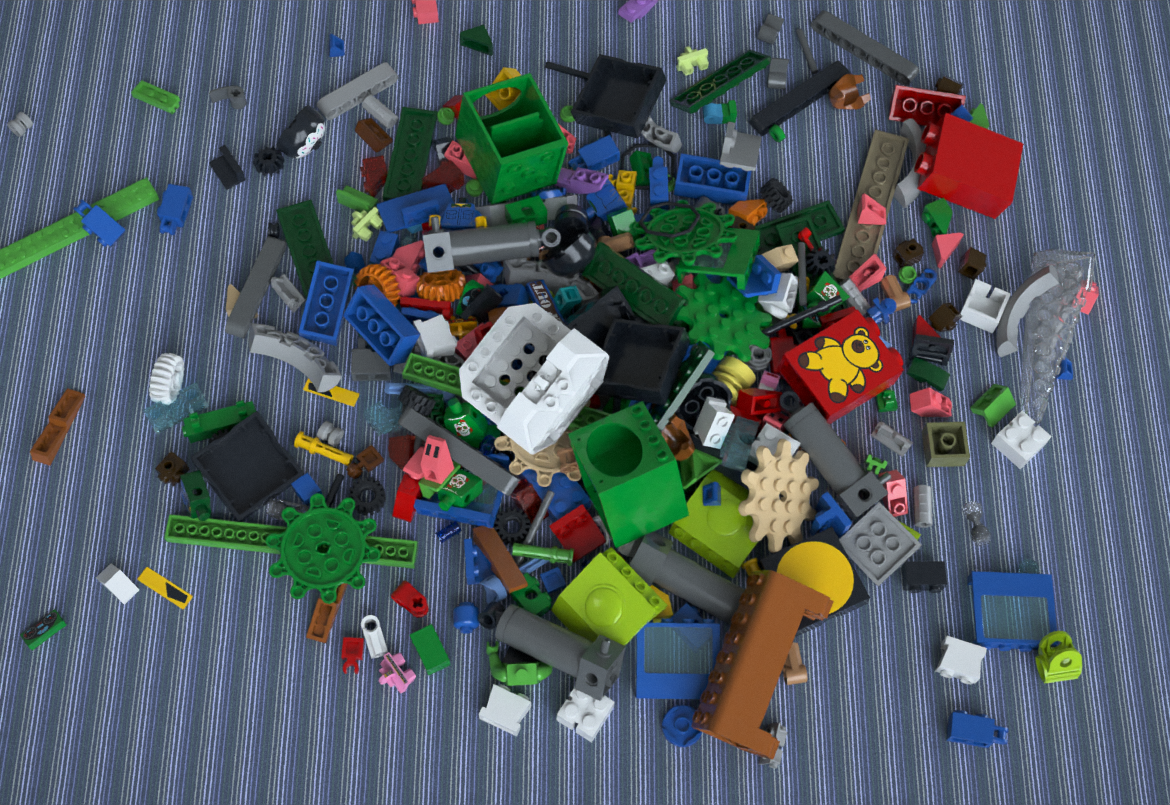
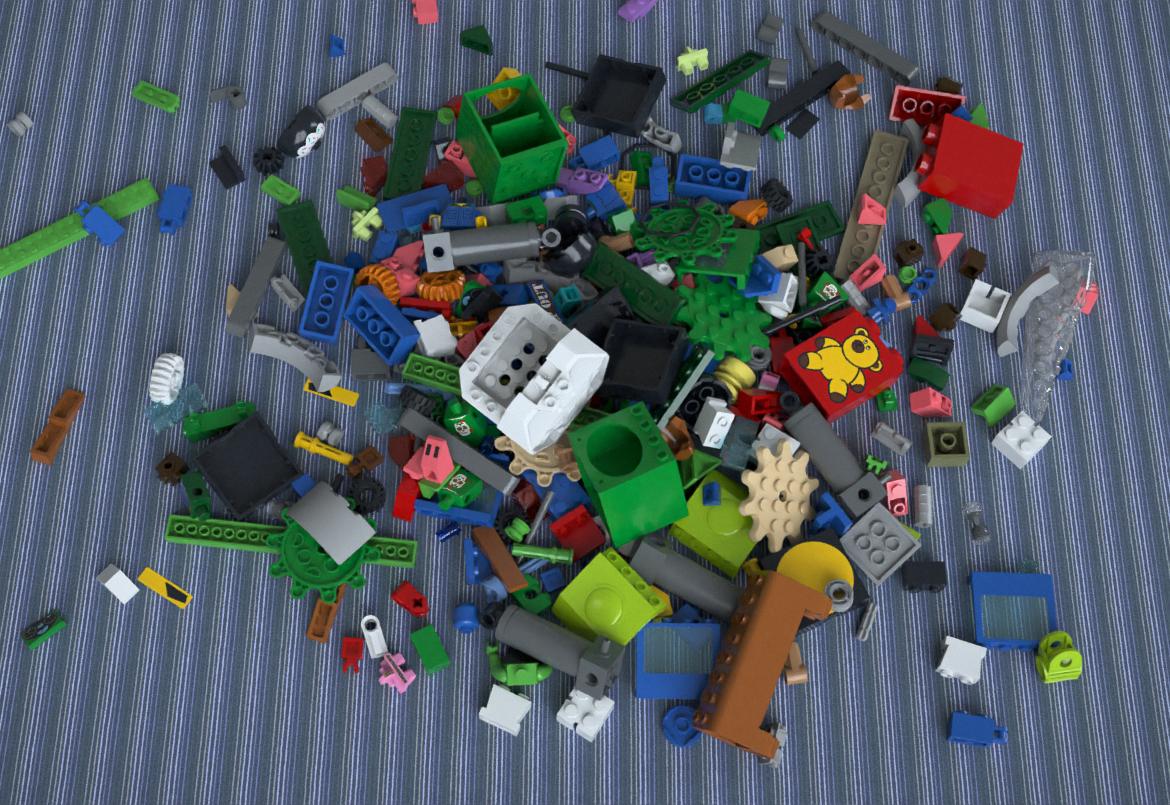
(280, 190): none -> bright green plate
(331, 522): none -> light grey panel
(517, 530): none -> bright green wheel
(748, 108): none -> green panel
(802, 123): none -> black sticker
(839, 586): none -> light grey wheel
(866, 622): none -> light grey axle

